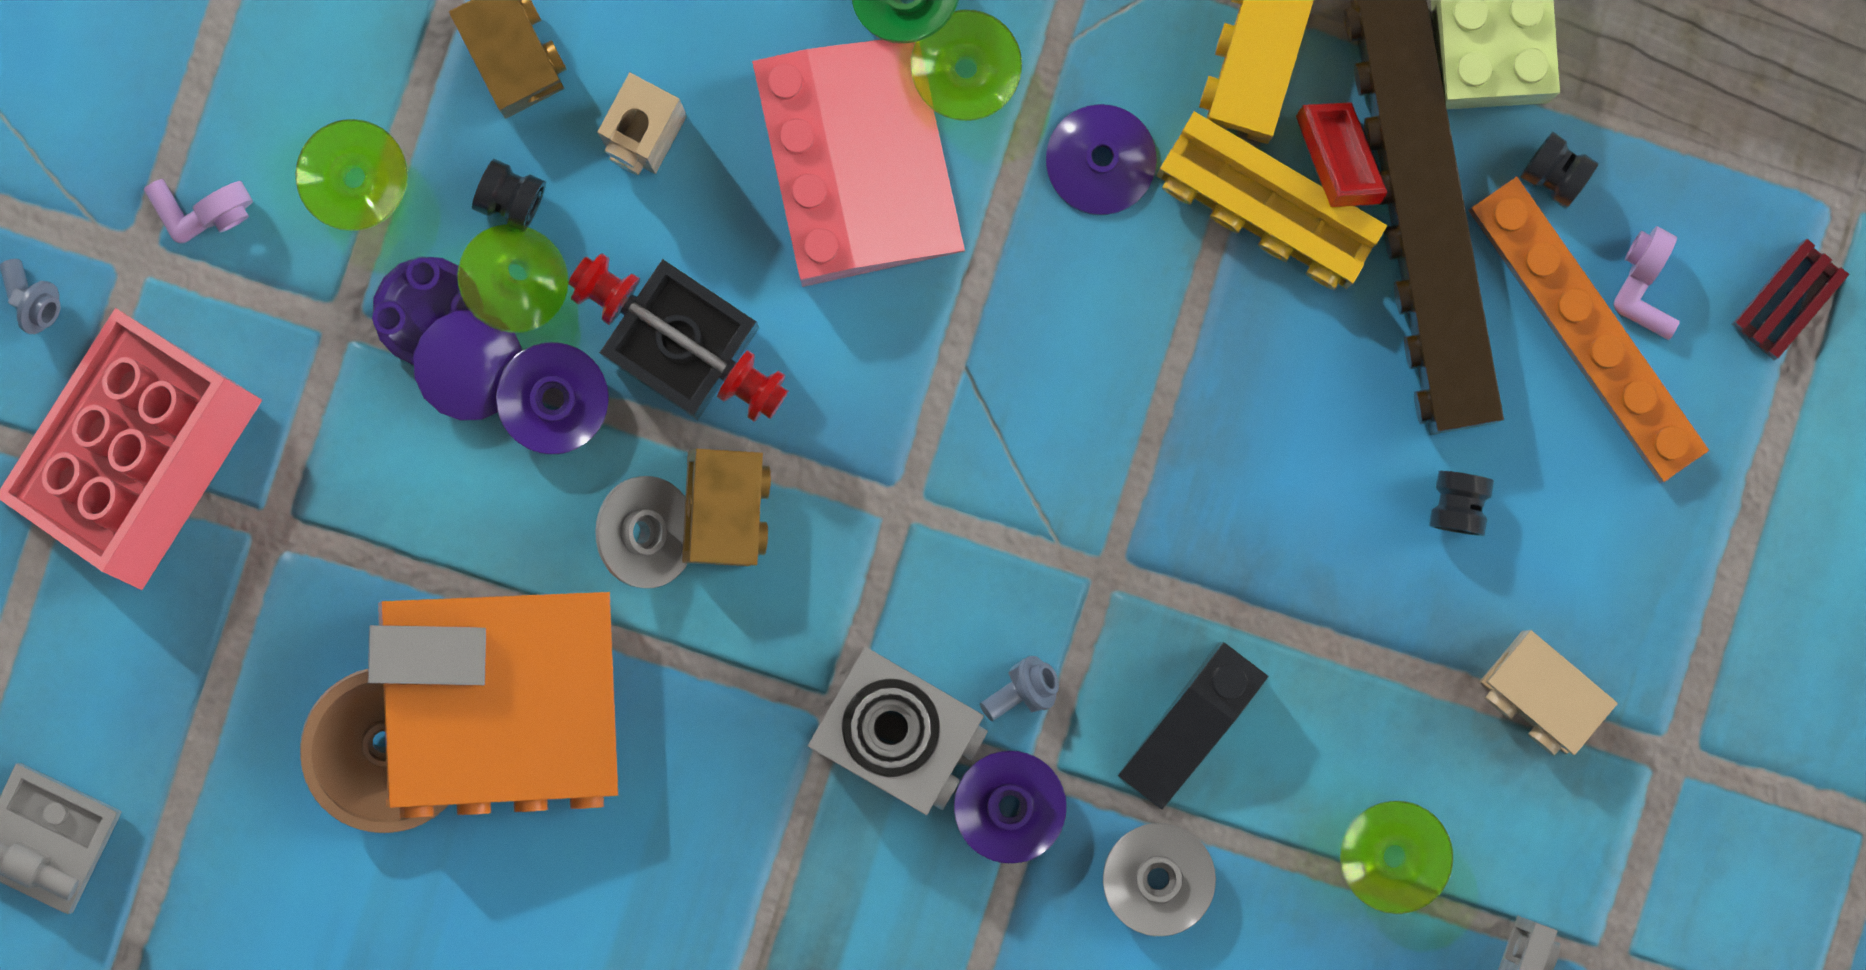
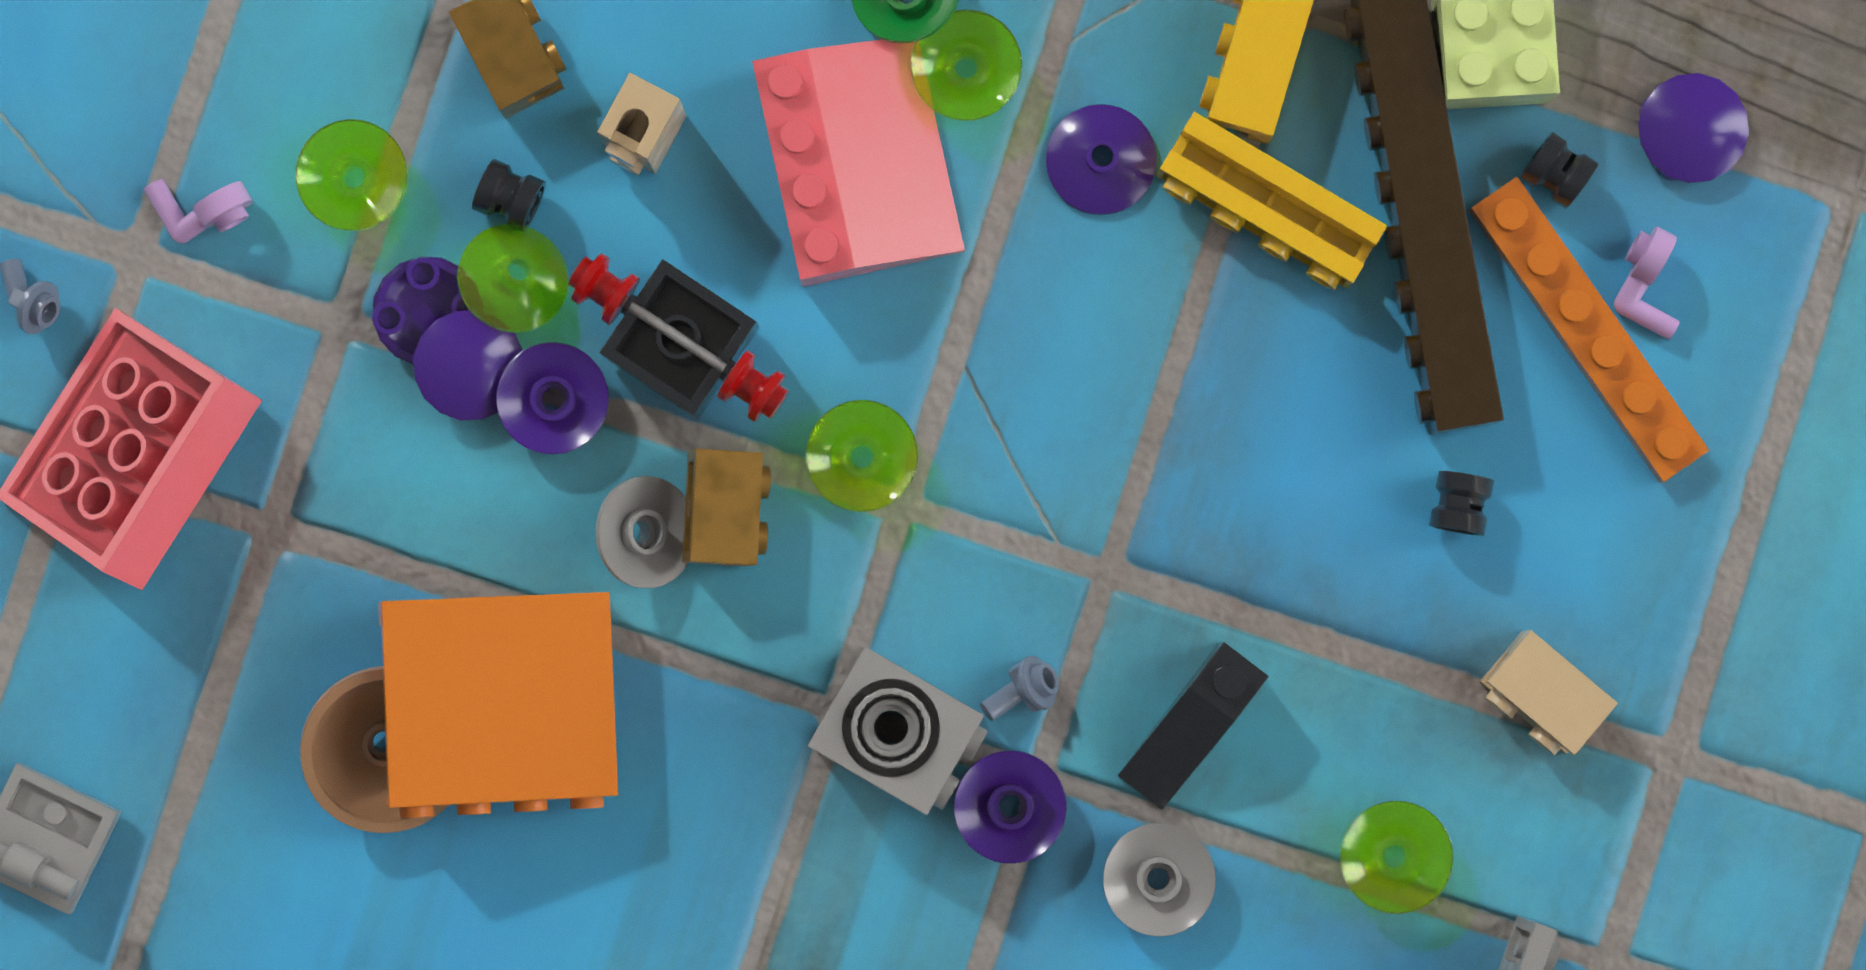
(426, 655): light grey tile -> none
(854, 426): none -> clear neon green dish
(1341, 154): red tile -> none
(1693, 128): none -> dark purple dish
(1821, 264): dark red tile -> none

